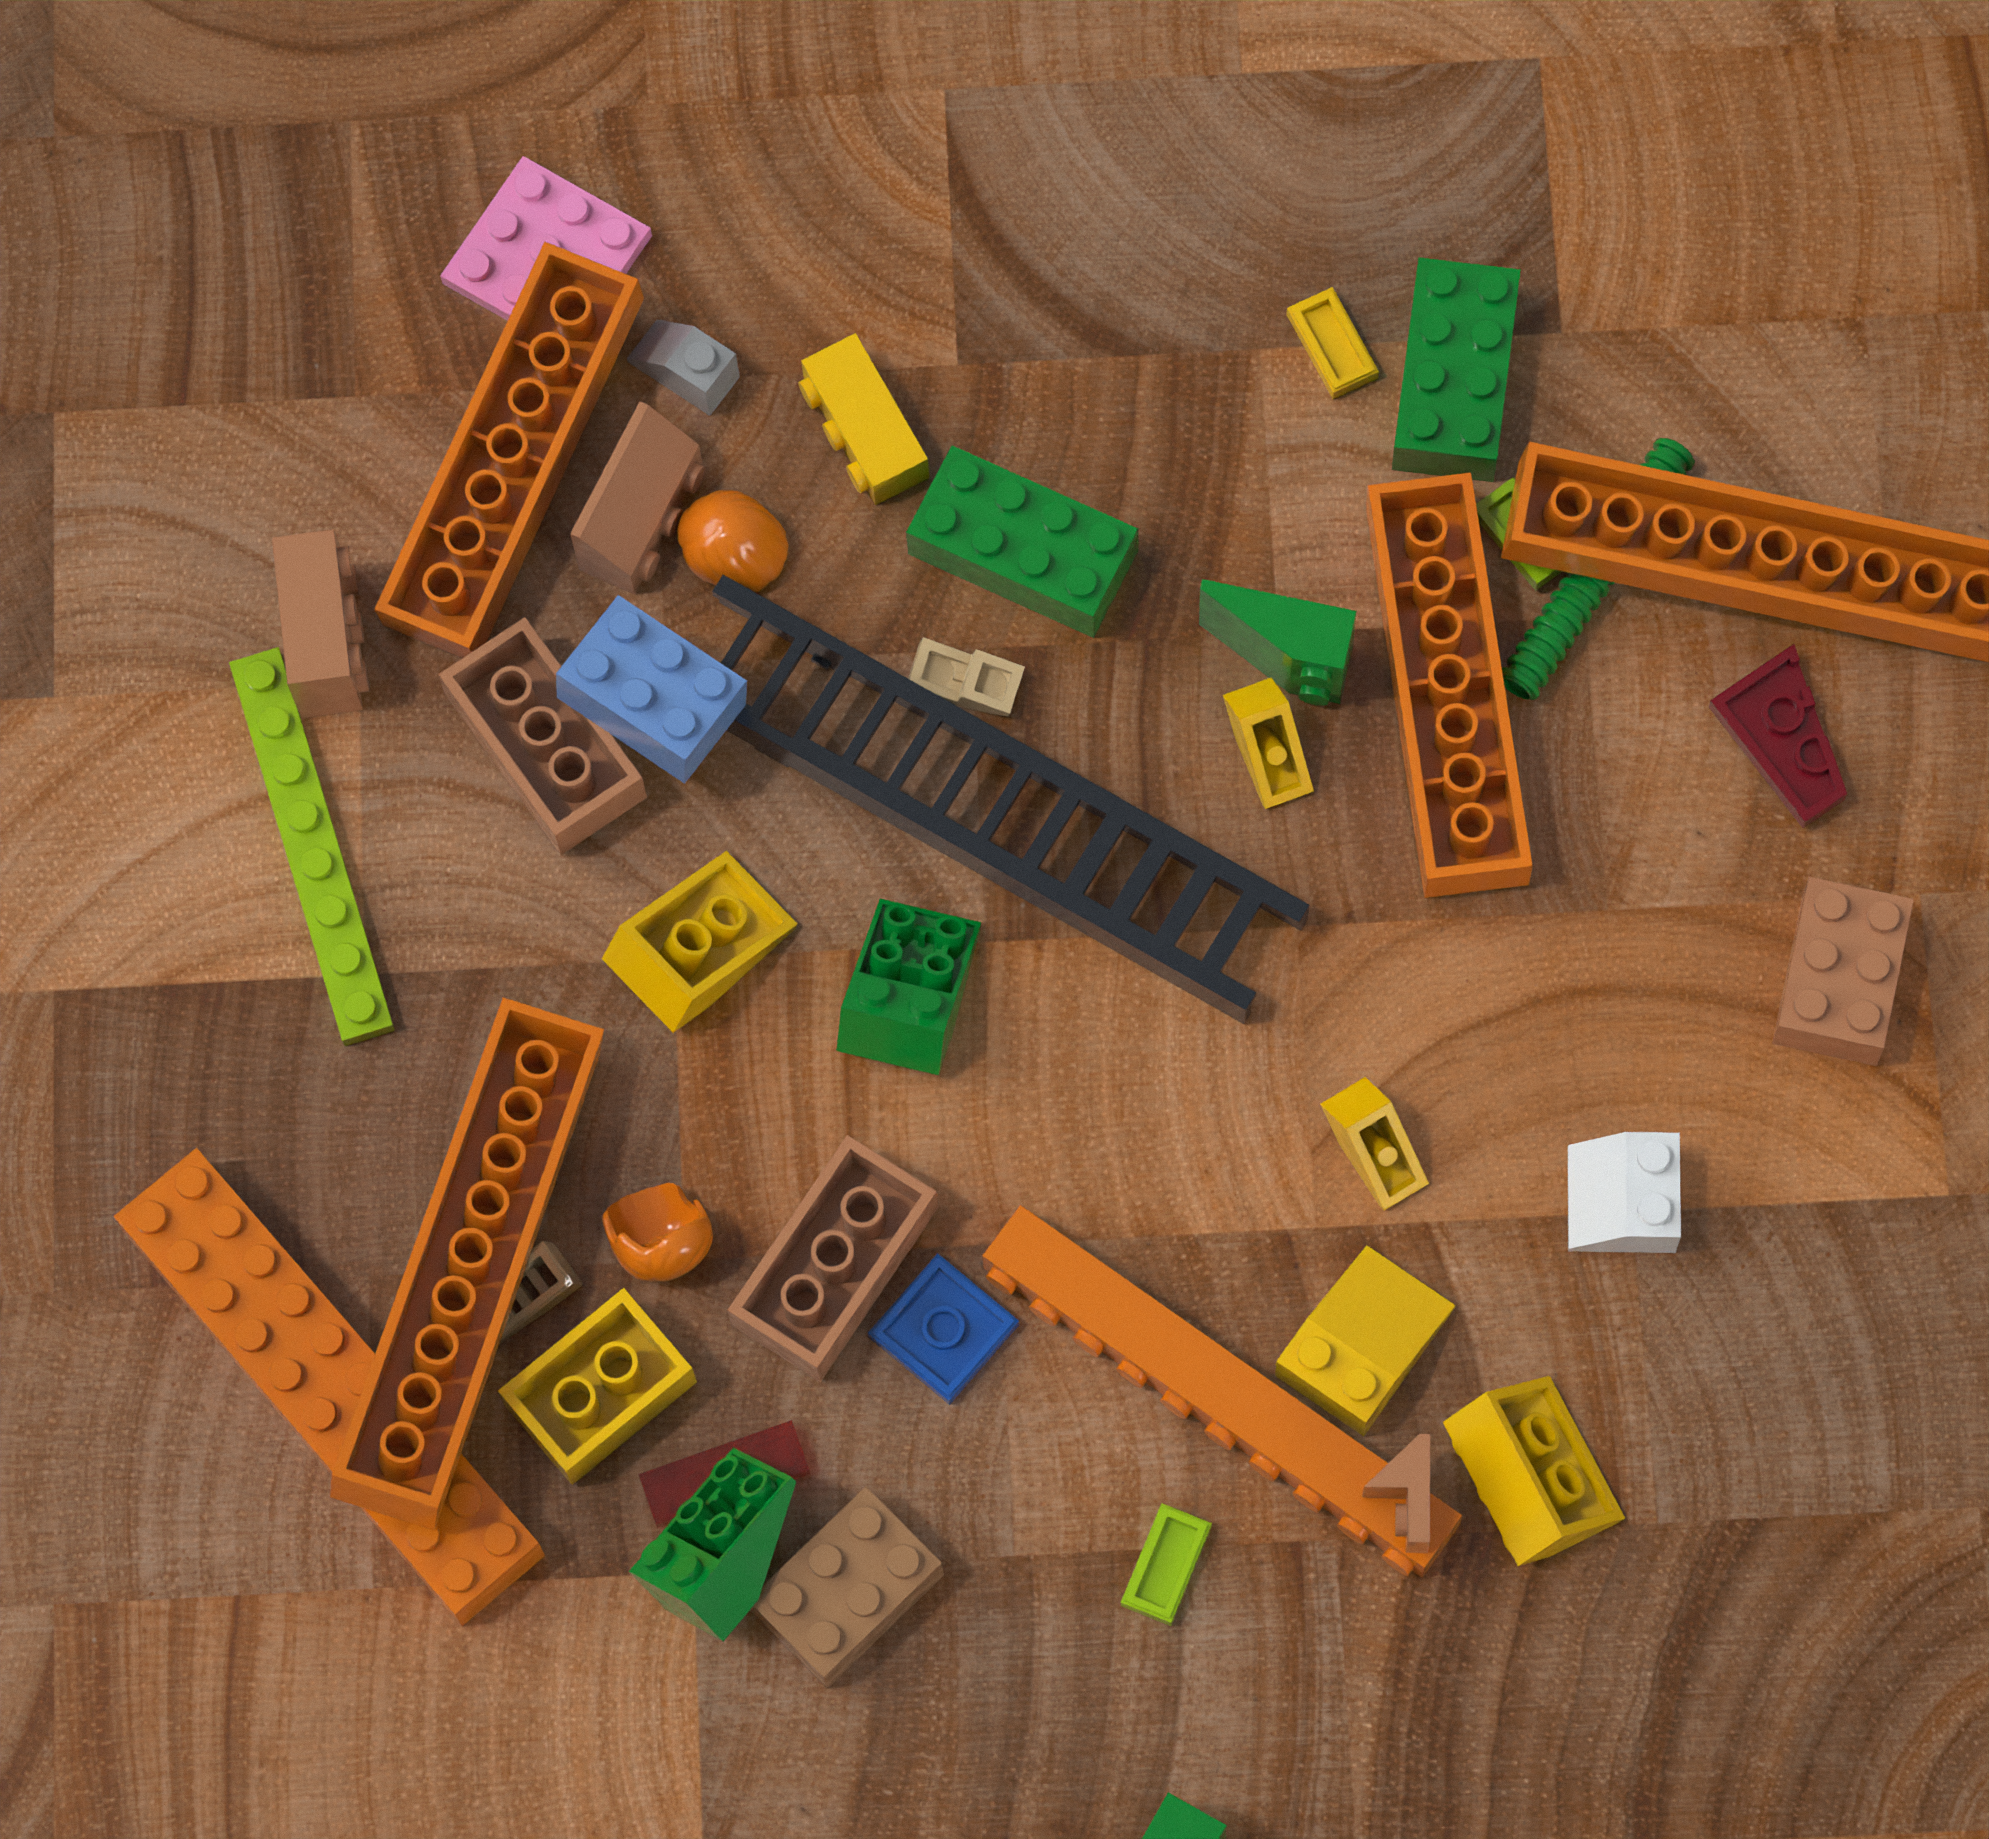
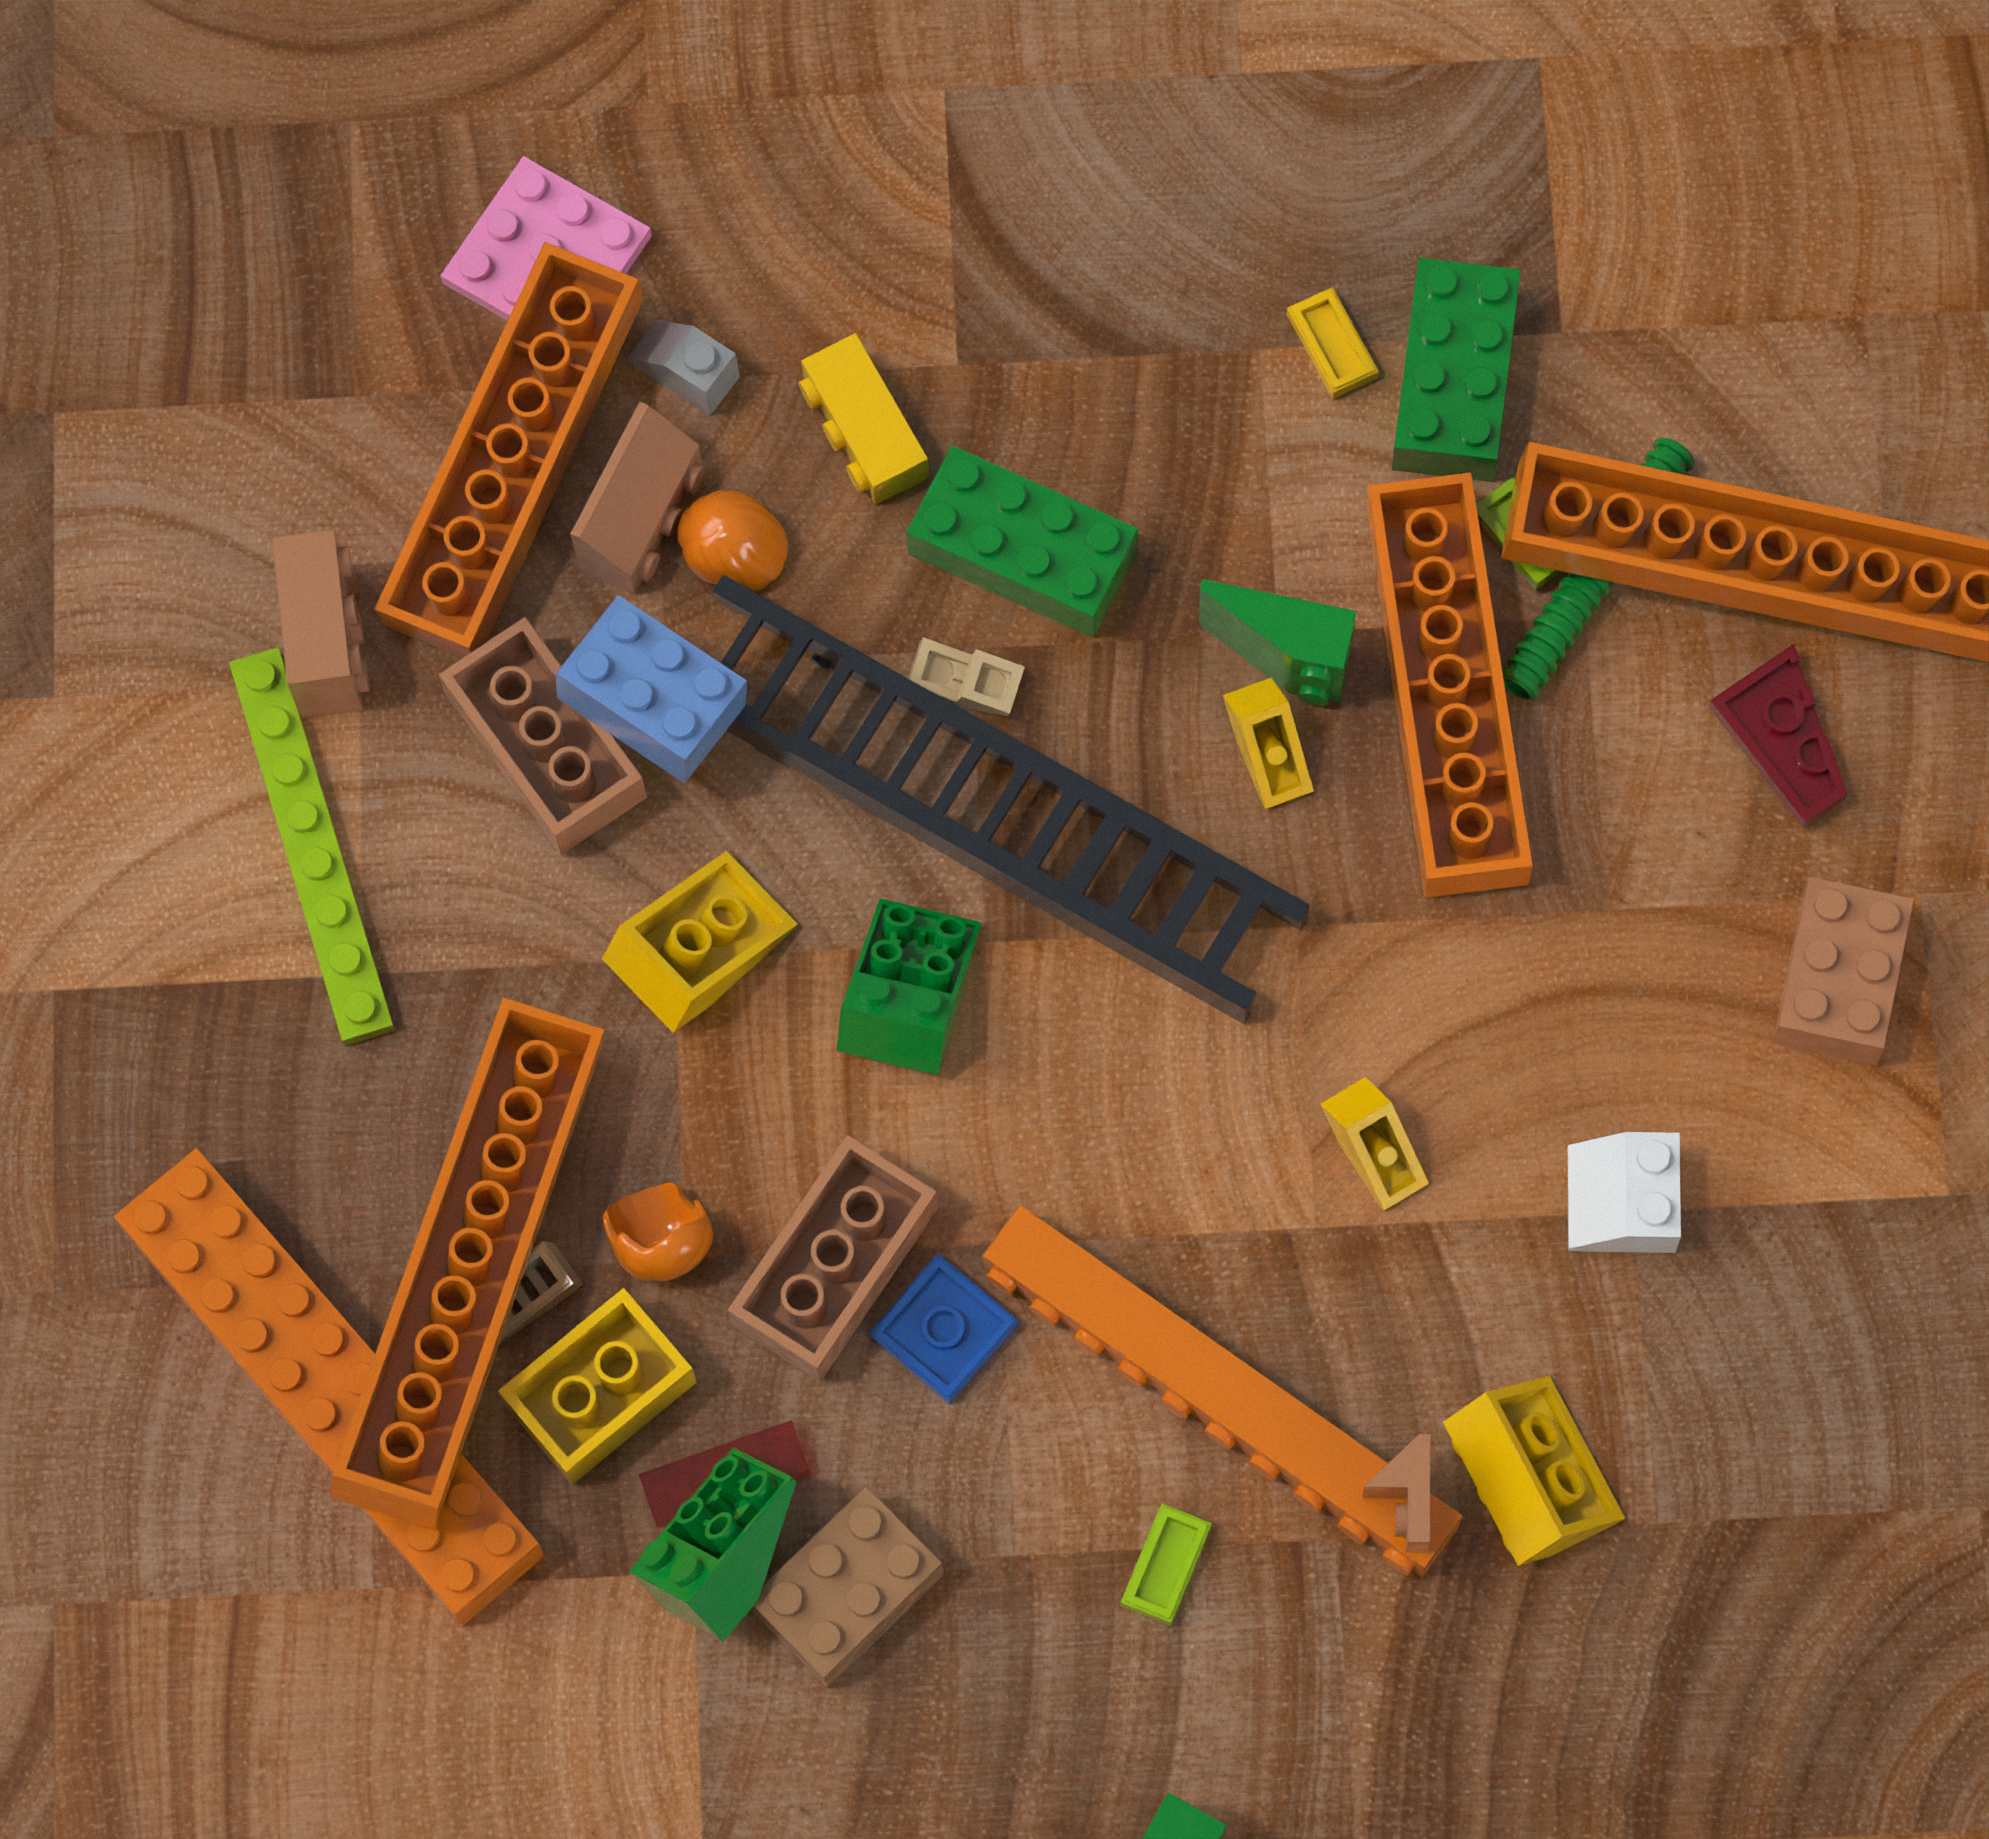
(1363, 1340): yellow slope -> none

